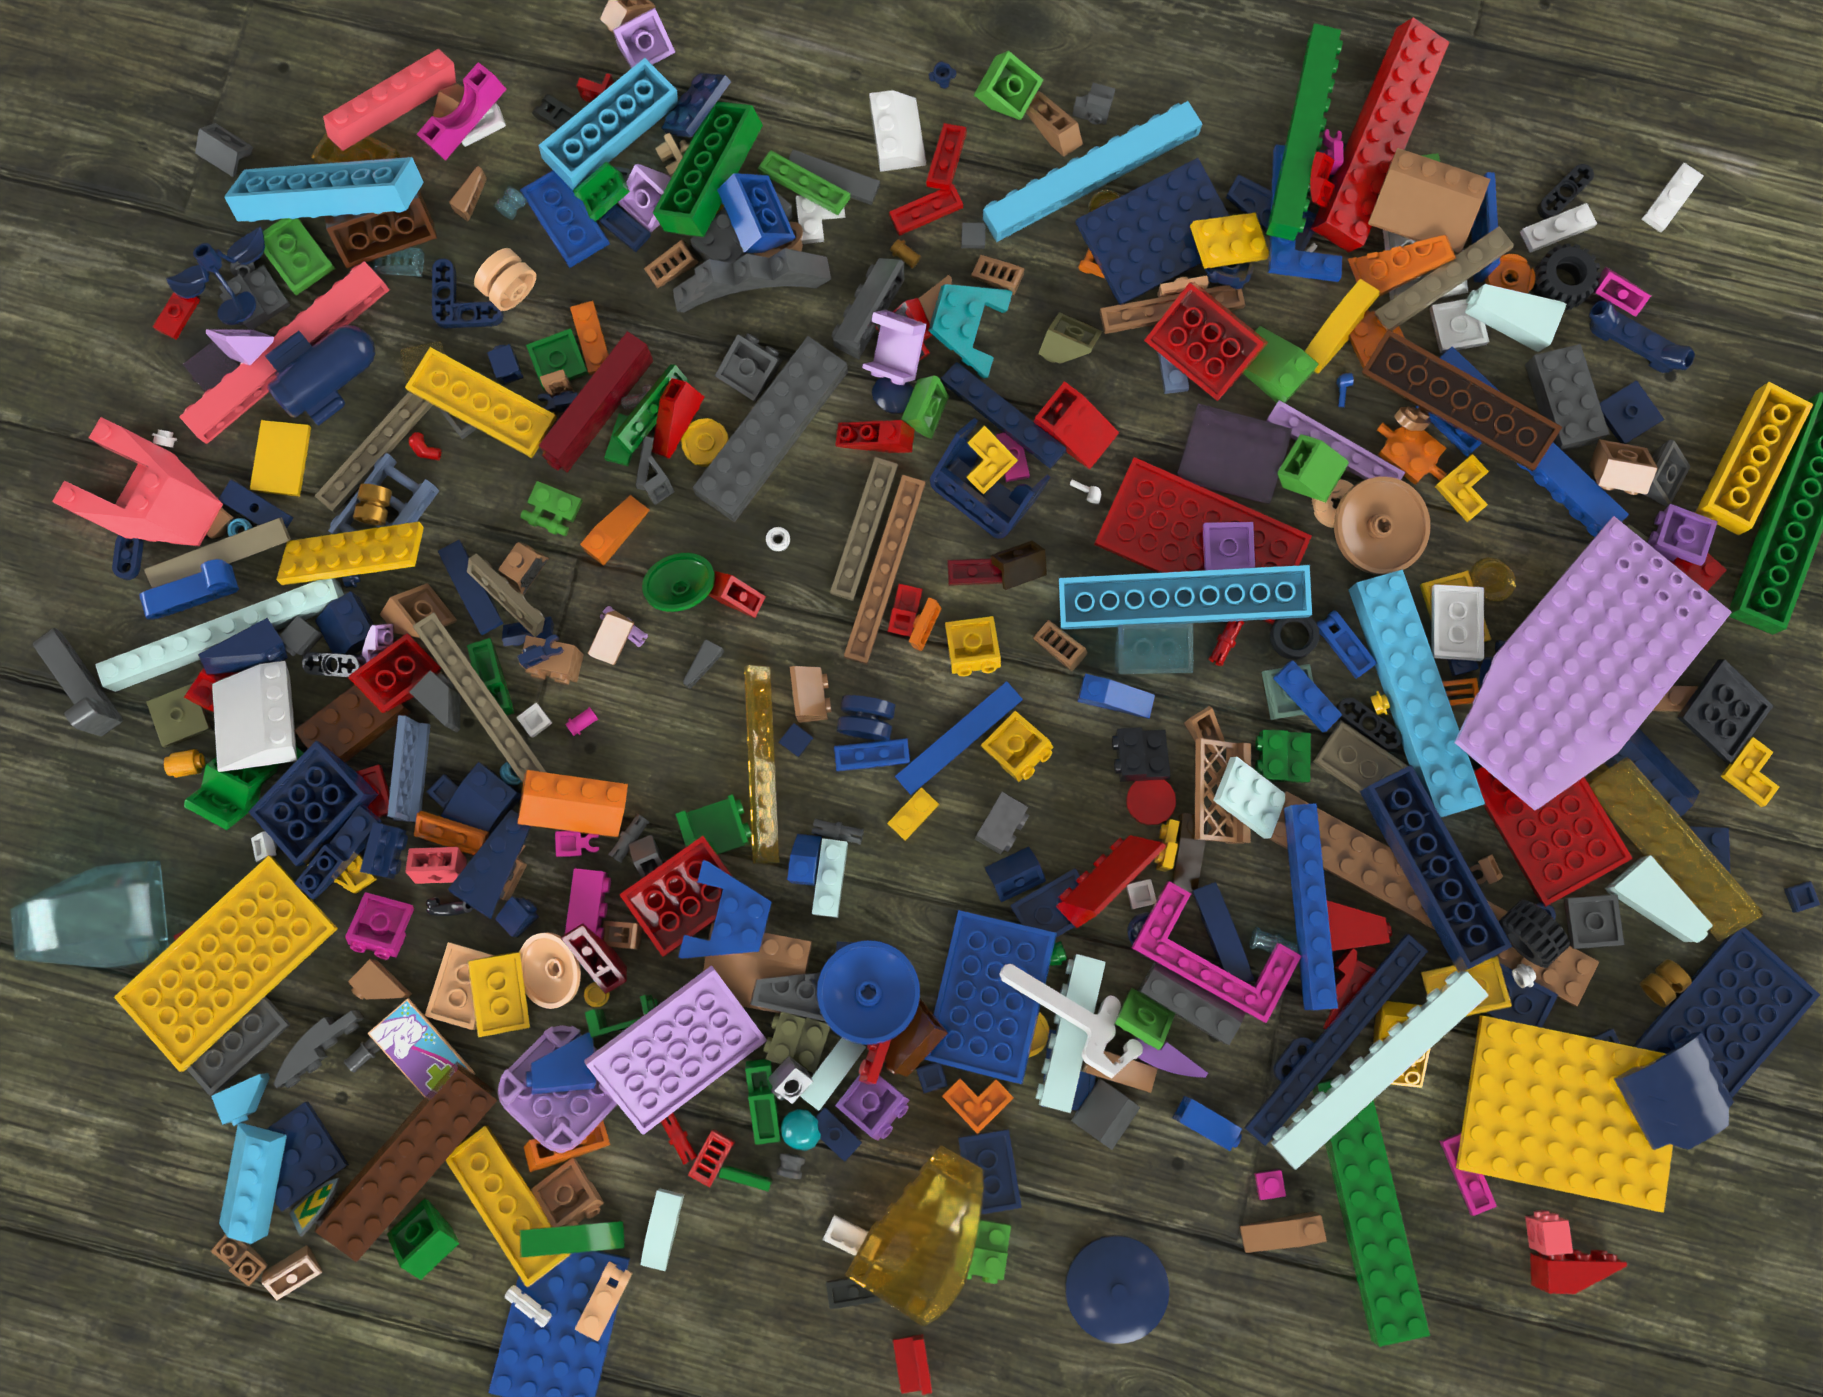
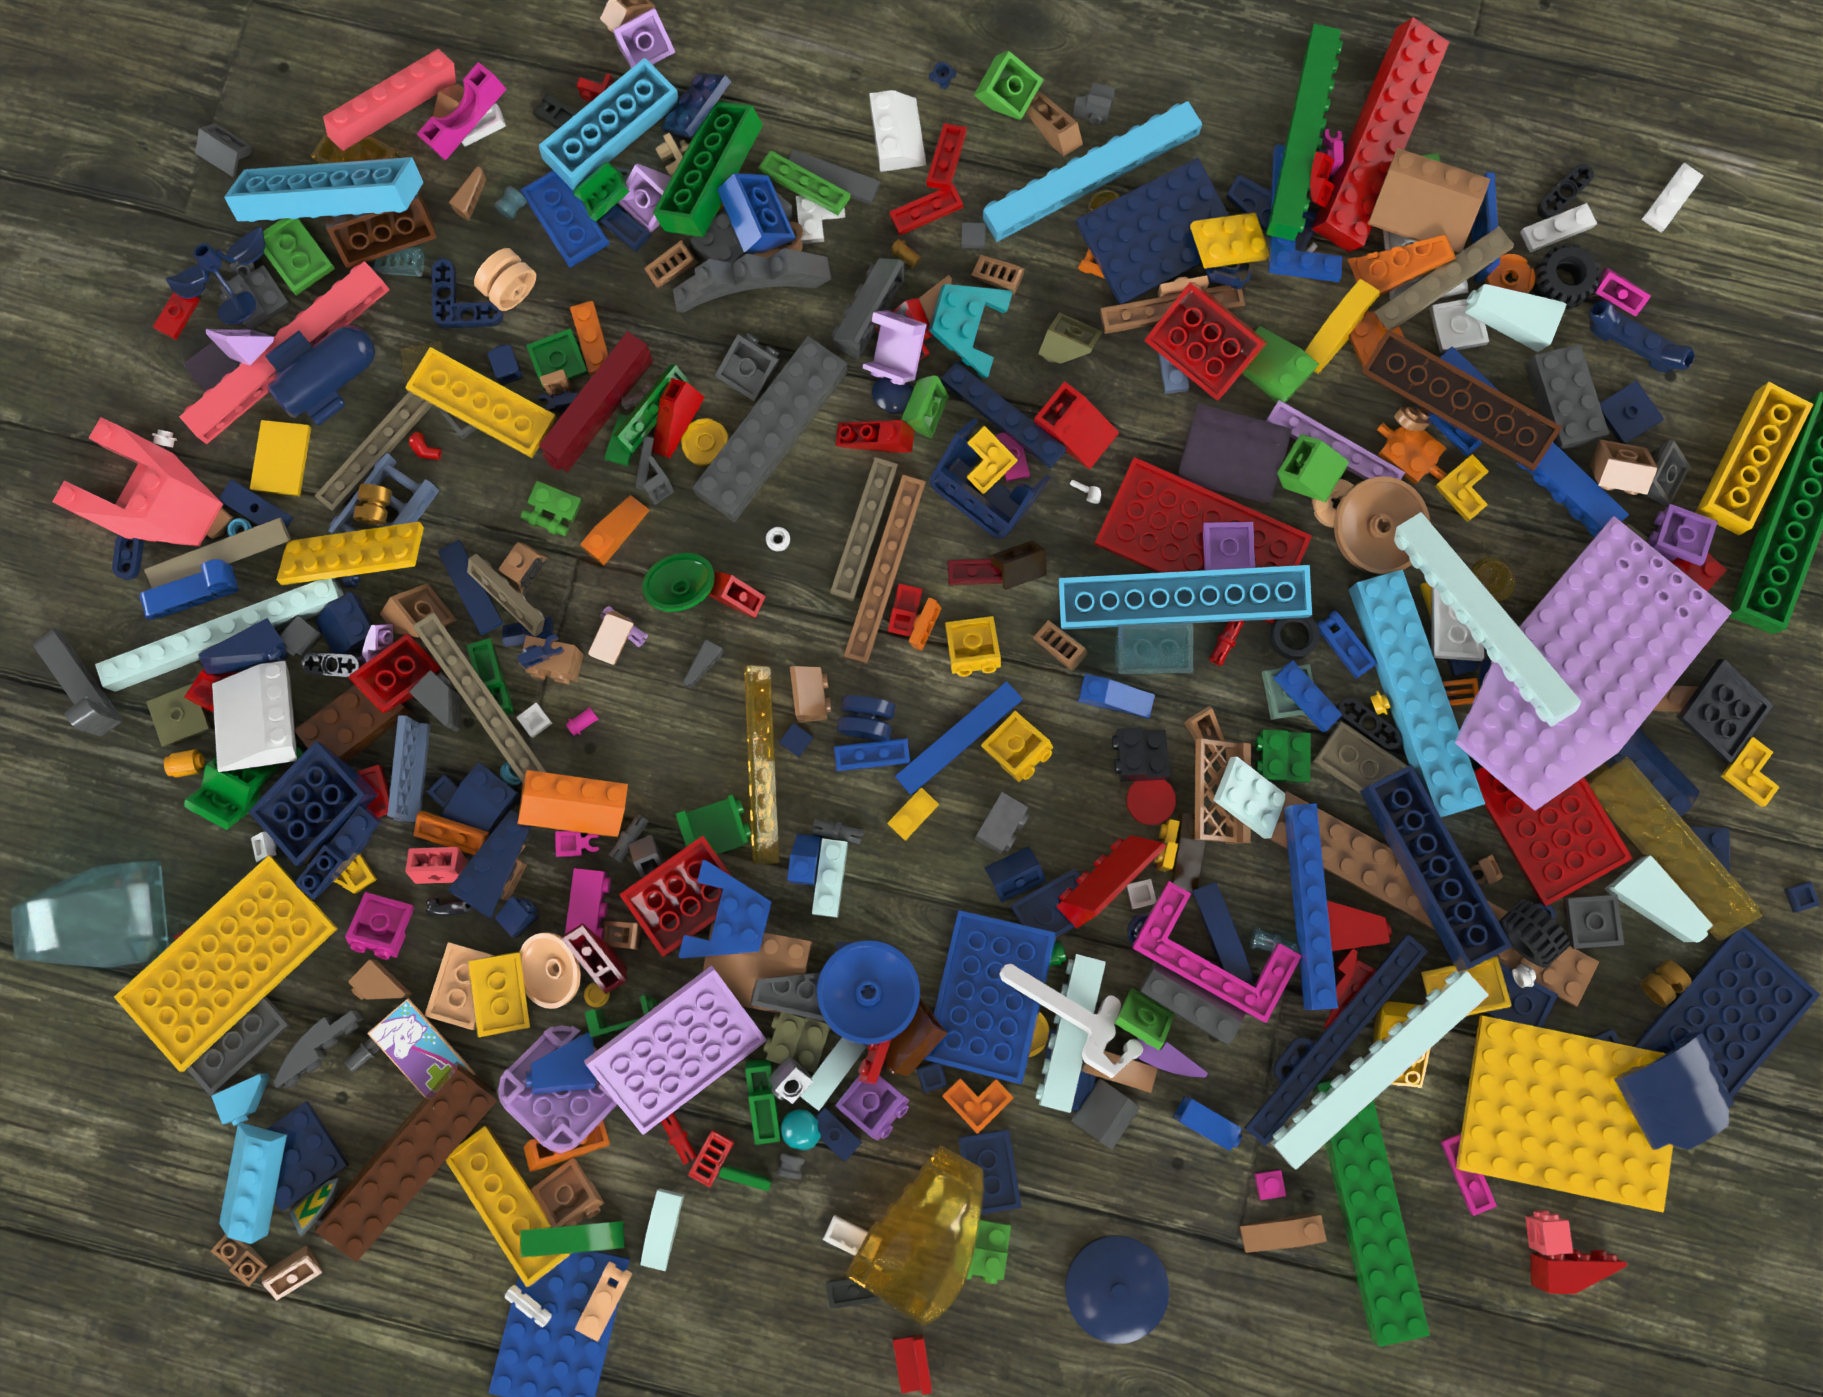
(384, 851): dark blue plate -> none
(422, 1239): green slope -> none
(1343, 381): blue hand -> none
(1486, 620): none -> light aqua brick

